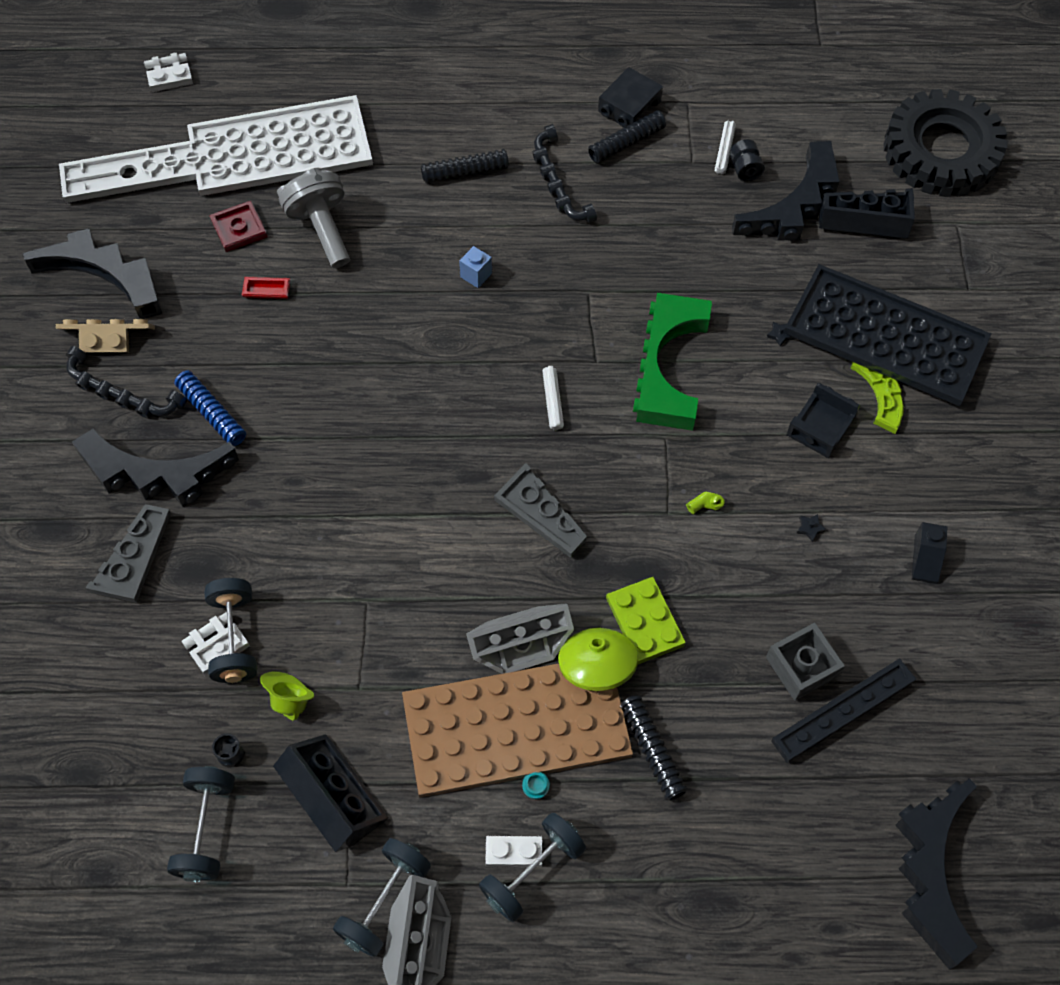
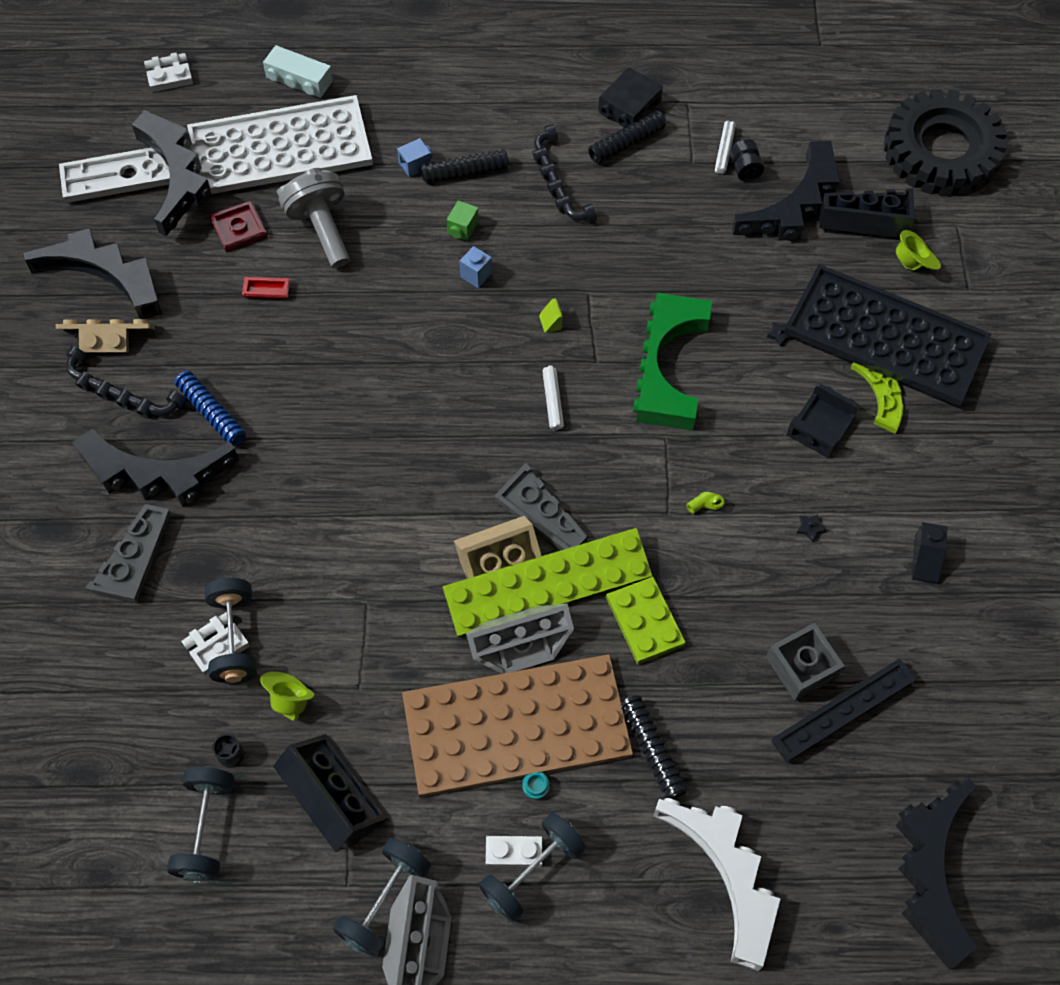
(185, 185): none -> arch
(298, 71): none -> light aqua brick
(413, 155): none -> medium blue brick
(462, 220): none -> bright green brick
(497, 547): none -> tan slope
(548, 580): none -> lime plate
(551, 317): none -> lime slope
(598, 659): lime dish -> none
(752, 909): none -> white arch
(914, 252): none -> lime piece

